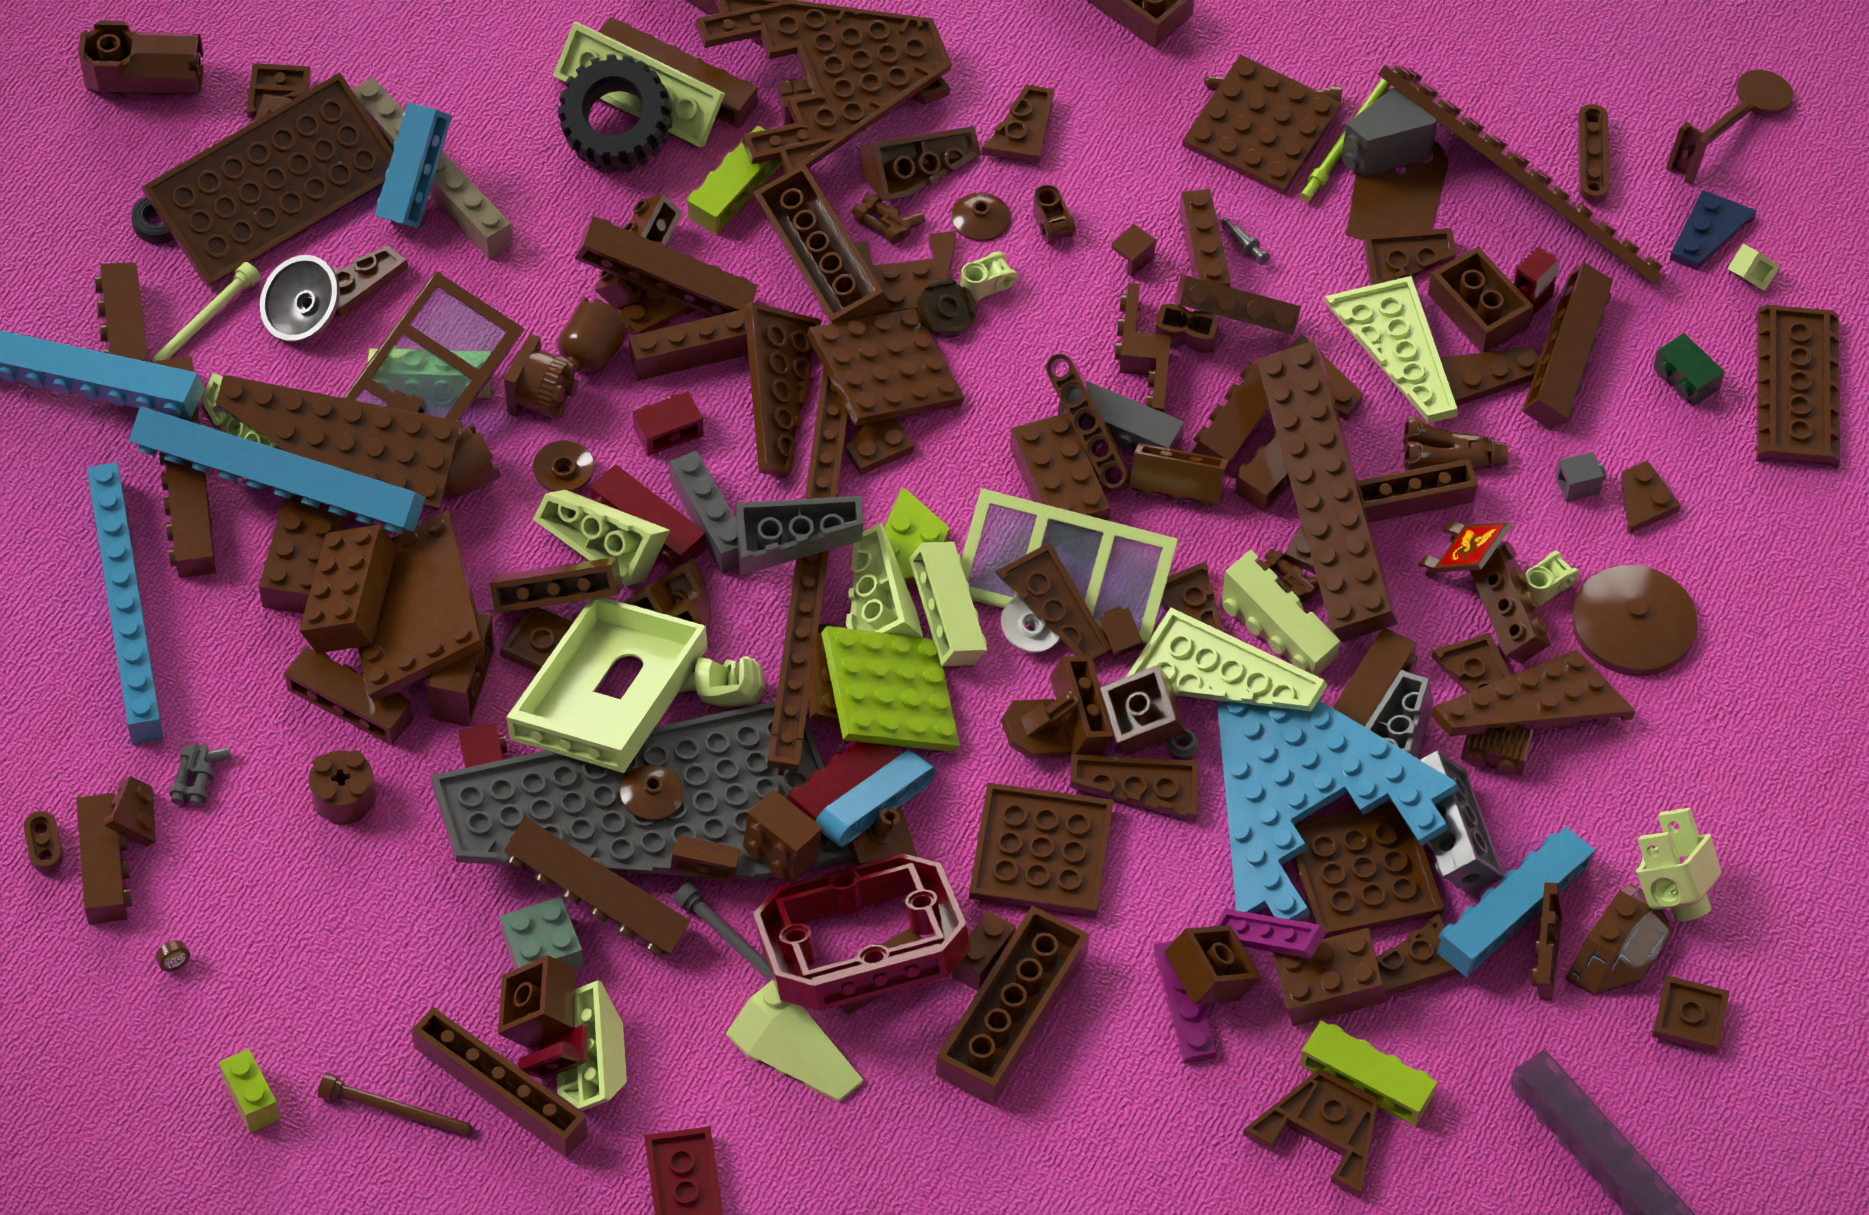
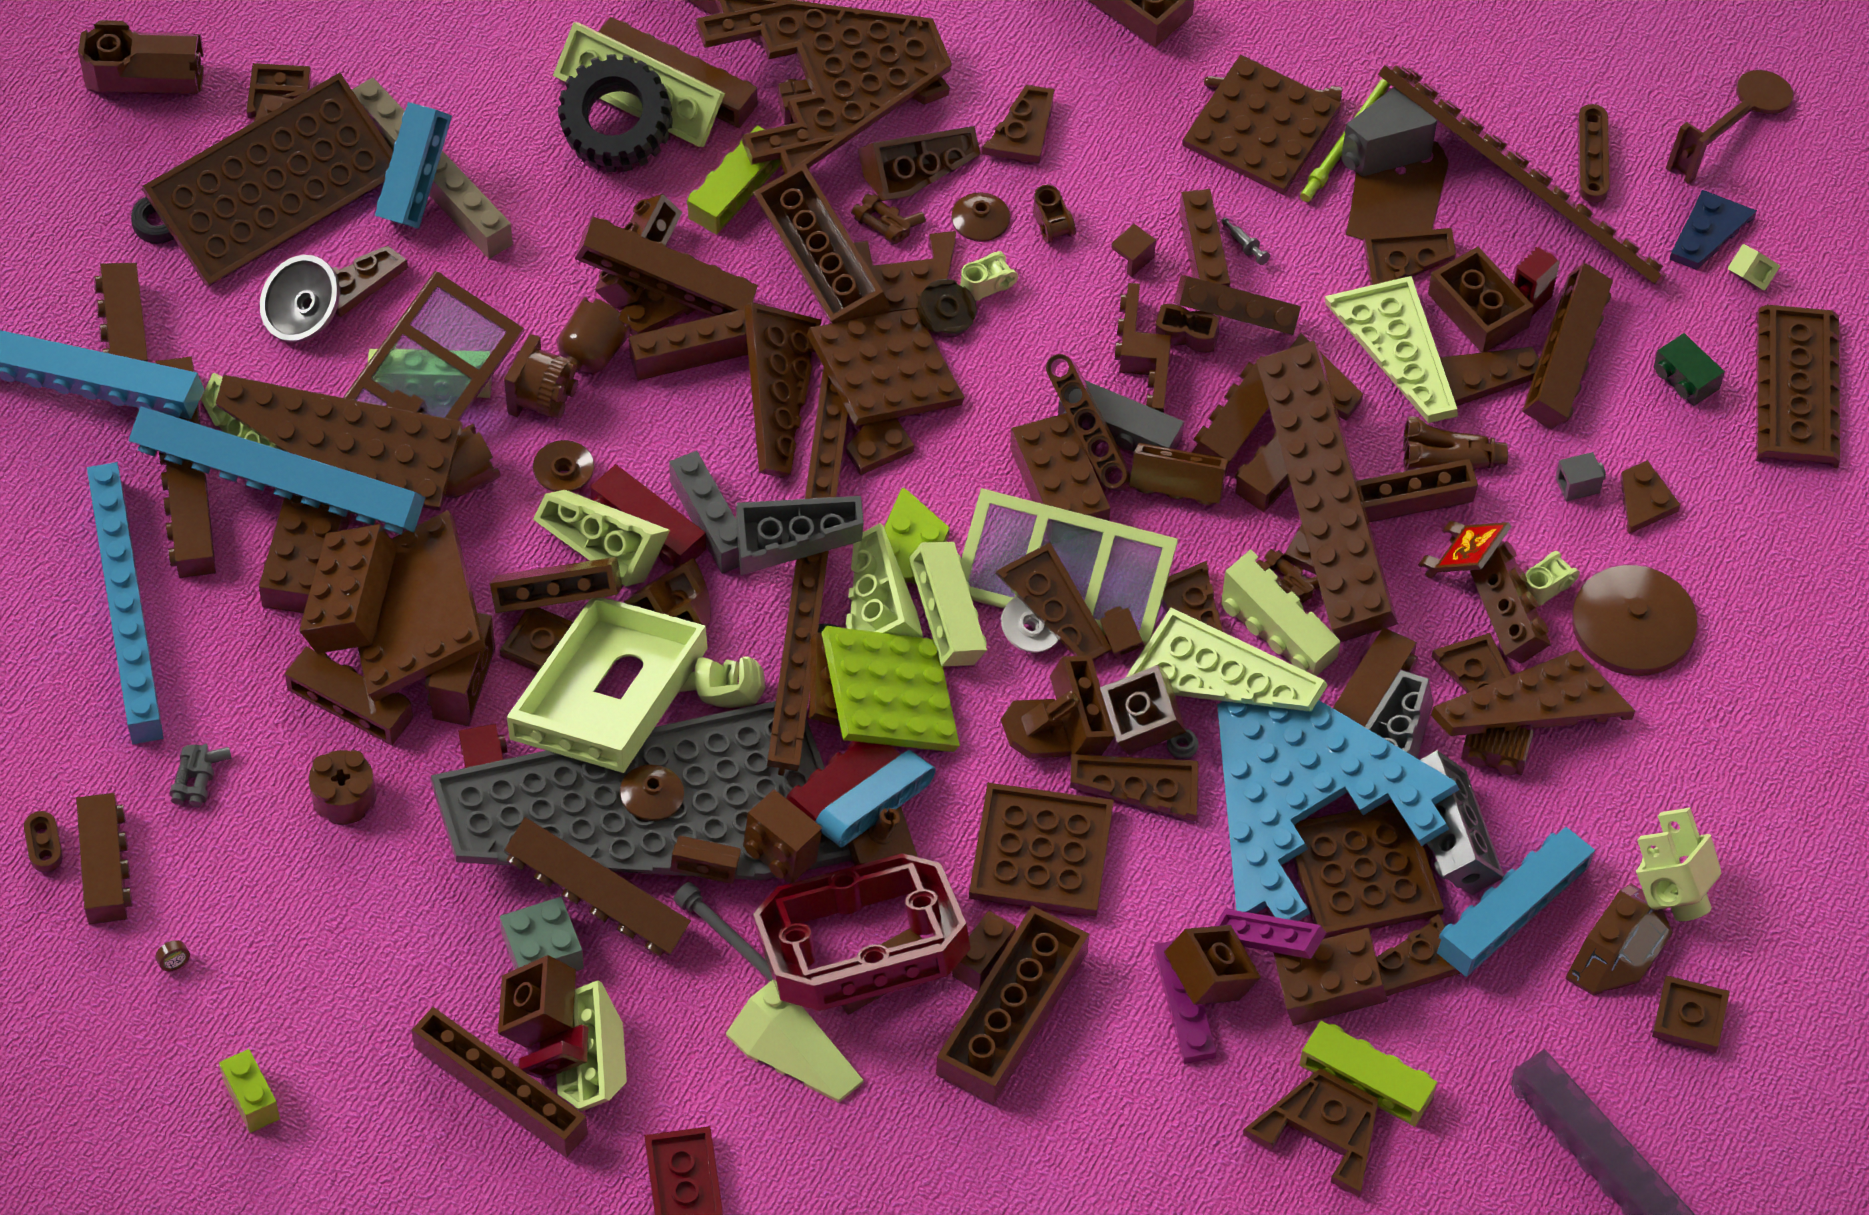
(133, 811): reddish brown wing -> none
(245, 277): yellowish green piece -> none
(333, 1088): reddish brown piece -> none
(668, 423): dark red brick -> none
(1548, 945): reddish brown wing -> none

